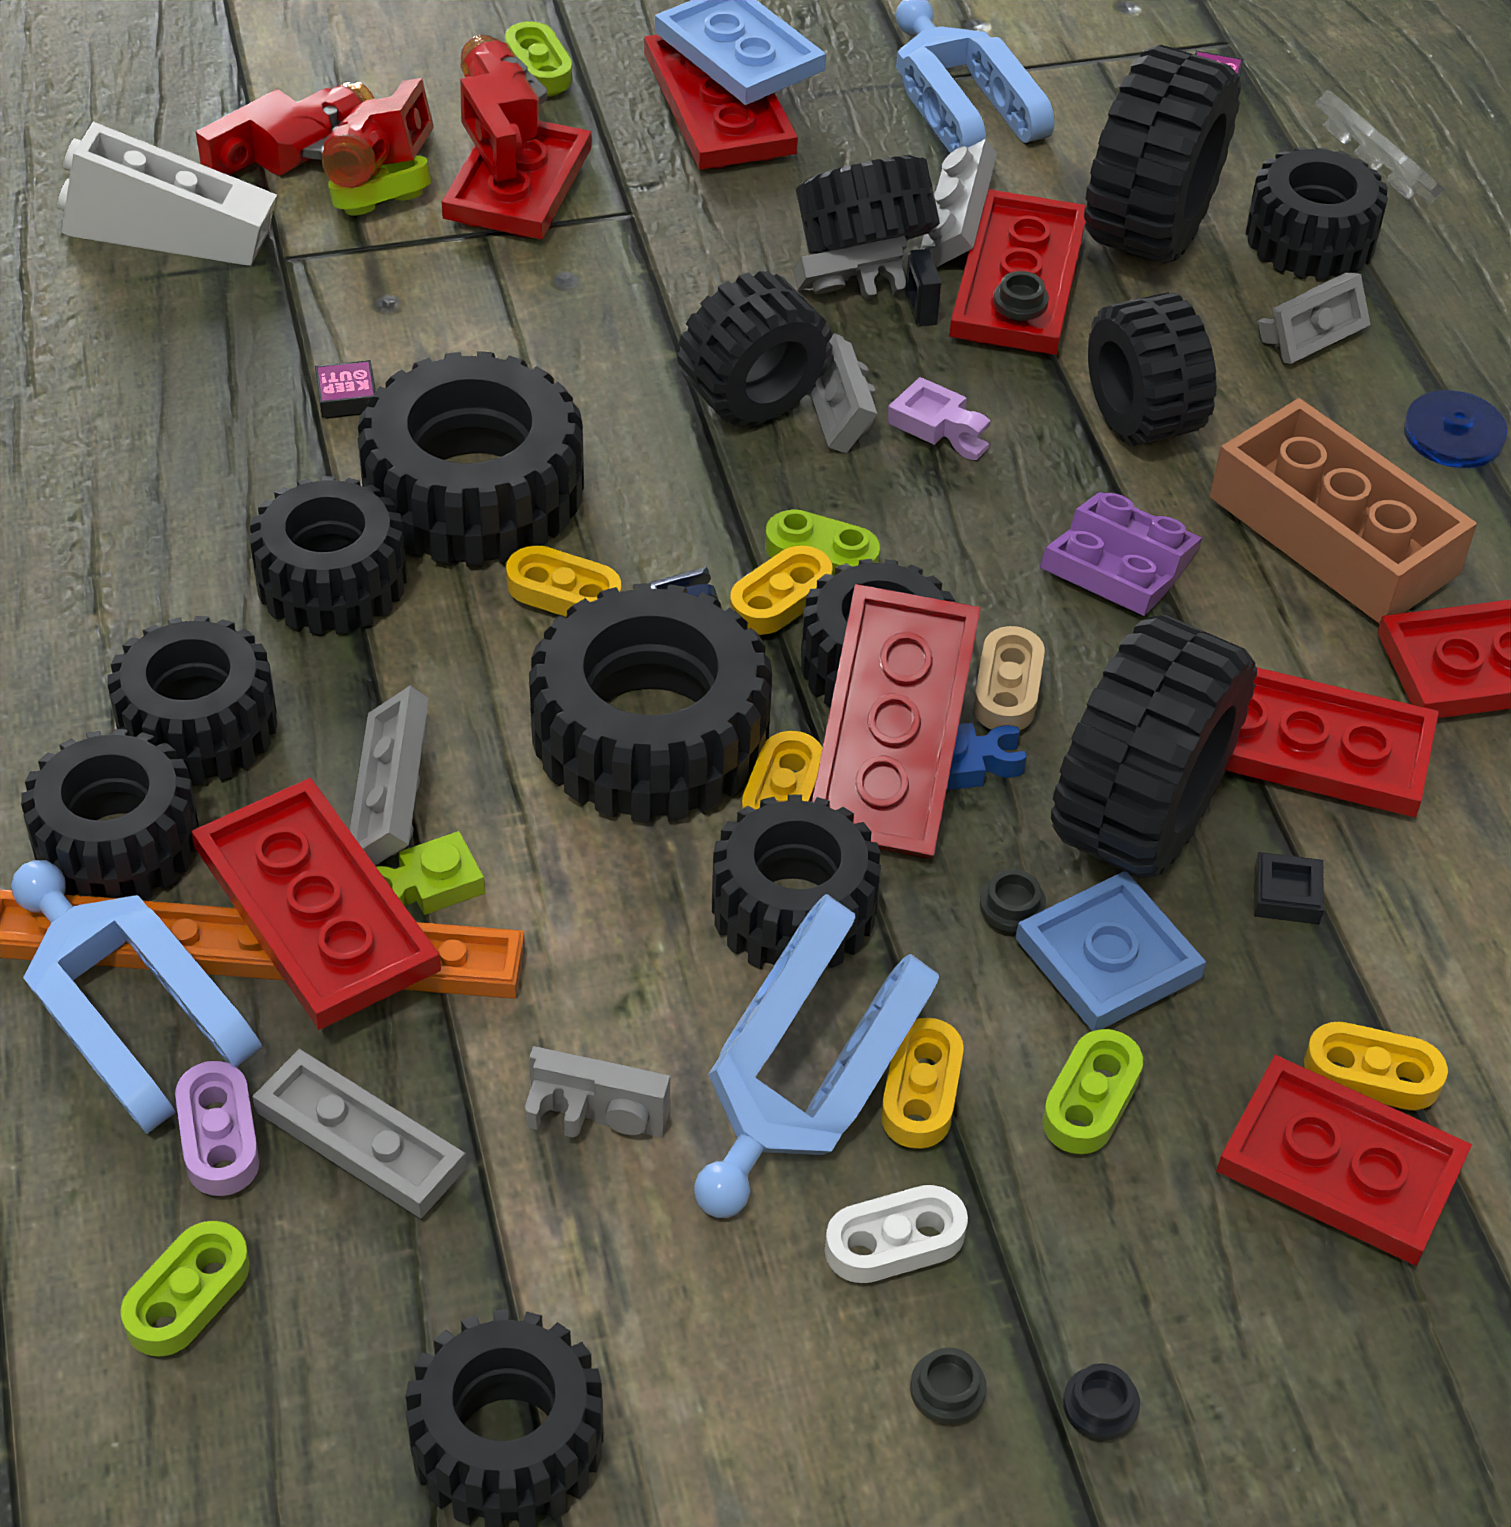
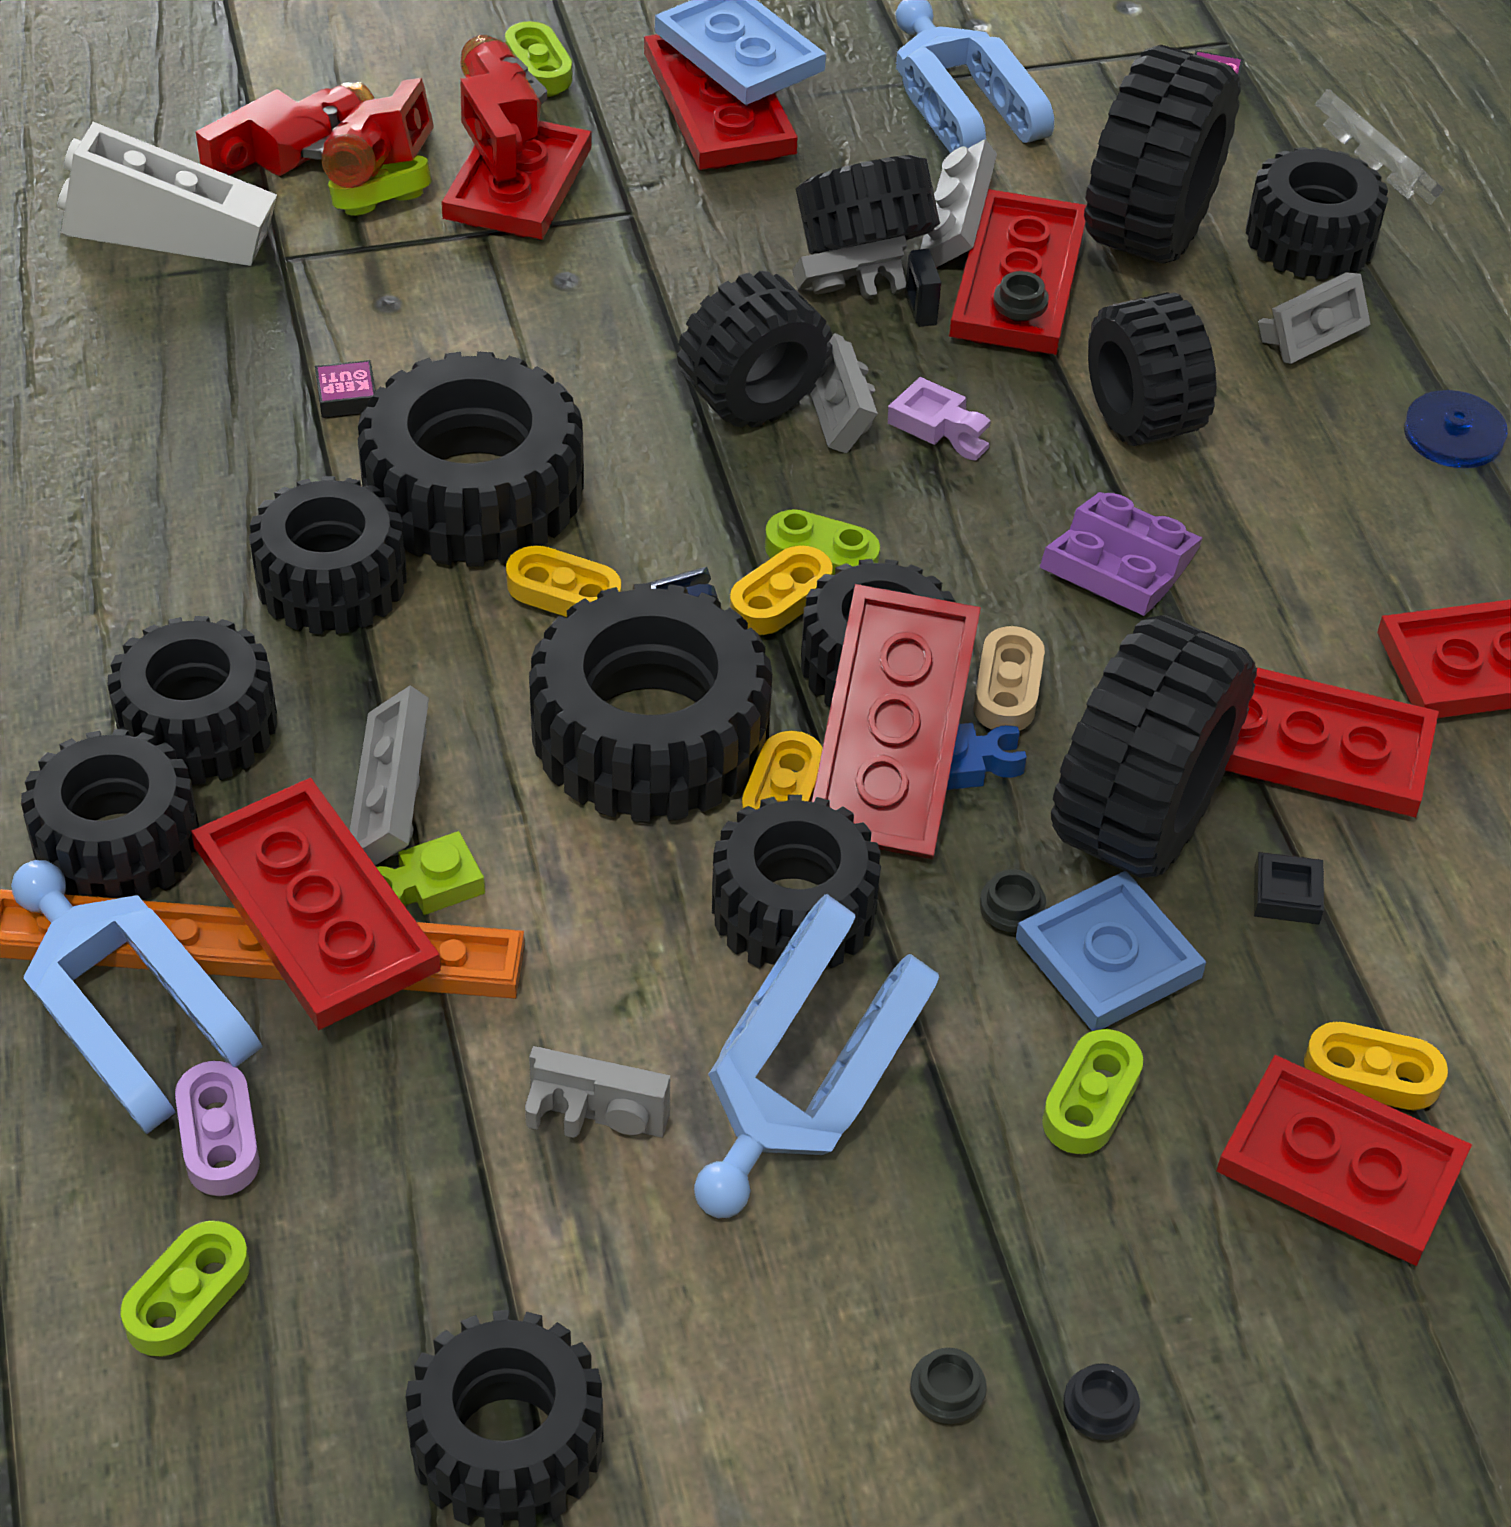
(360, 1133): light grey plate -> none
(891, 1232): white plate -> none
(923, 1087): yellow plate -> none
(1342, 510): nougat brick -> none

